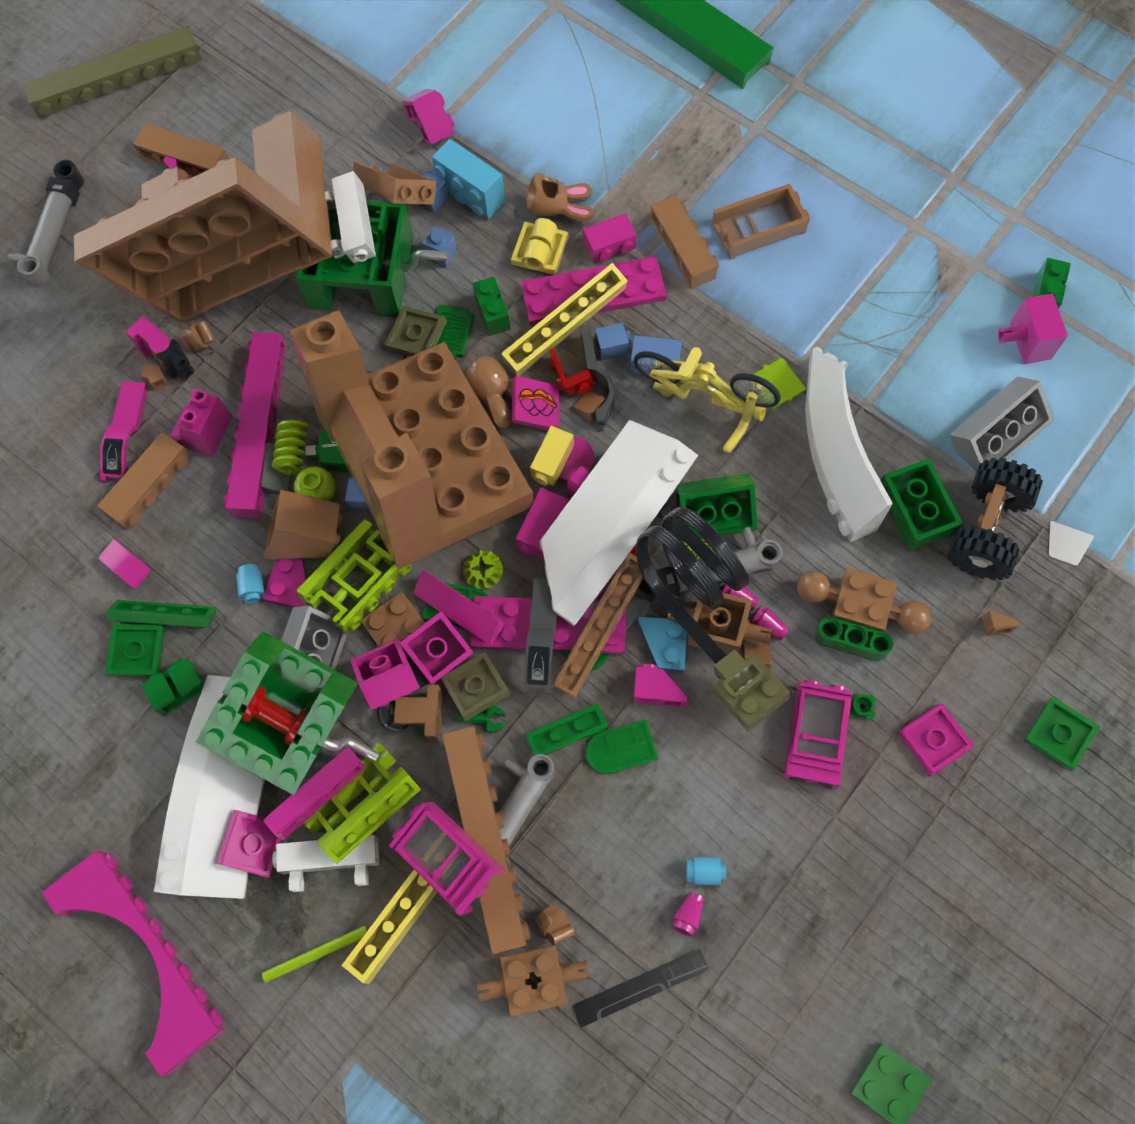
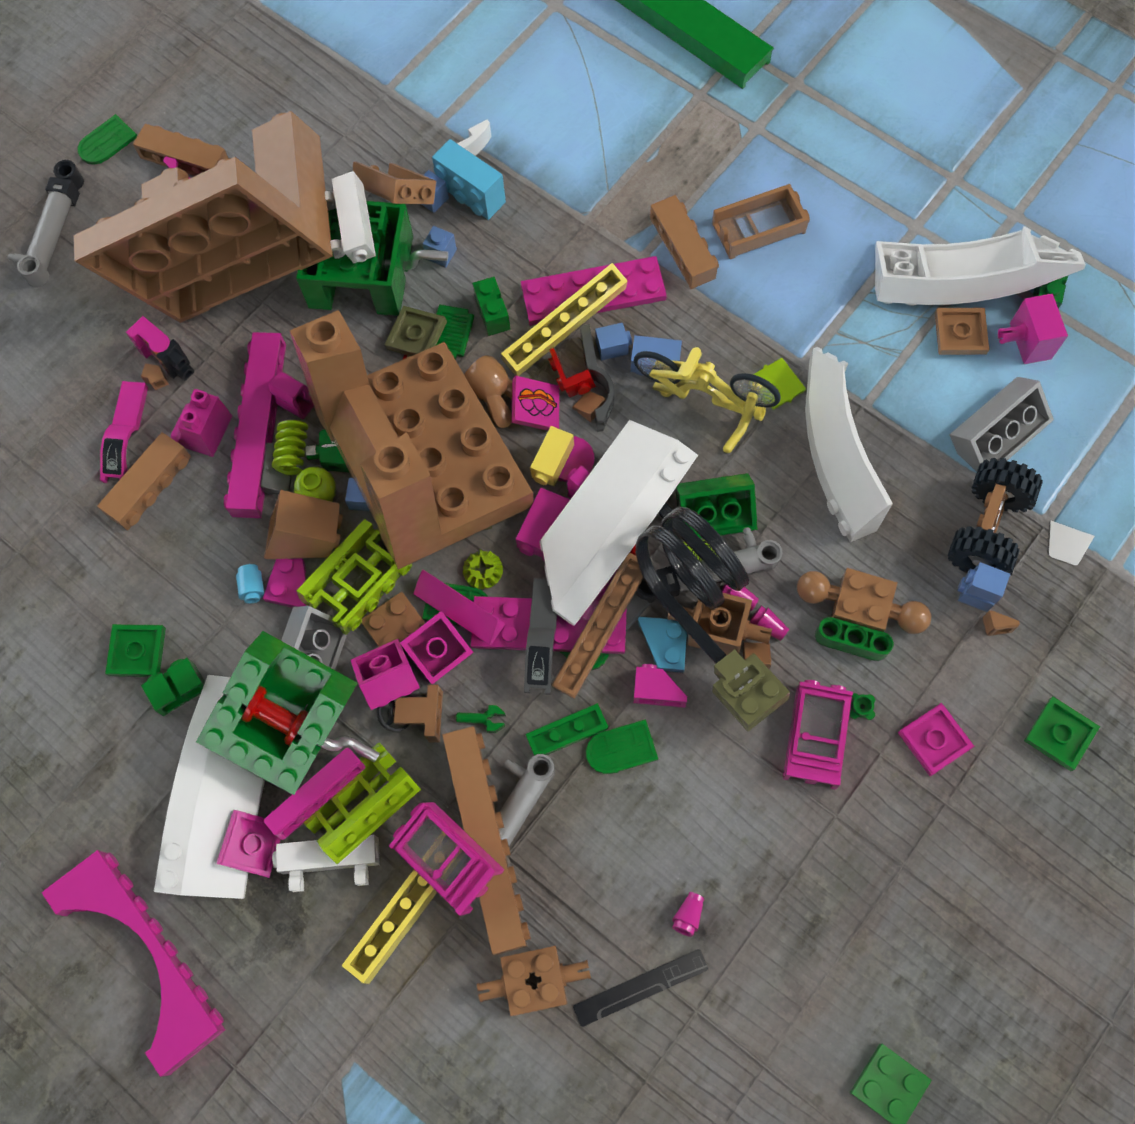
(105, 141): none -> green window
(112, 72): olive brick -> none
(124, 563): dark pink slope -> none
(161, 613): green plate -> none
(196, 336): medium nougat piece -> none
(291, 394): none -> dark pink brick
(314, 954): lime bar -> none
(429, 114): dark pink brick -> none
(475, 686): olive plate -> none
(478, 137): none -> white slope
(540, 246): light yellow plate -> none
(550, 197): medium nougat piece -> none
(554, 925): medium nougat piece -> none
(609, 238): dark pink brick -> none
(705, 871): medium azure brick -> none
(920, 504): green brick -> none
(961, 331): none -> medium nougat plate
(969, 269): none -> white slope
(983, 586): none -> medium blue piece

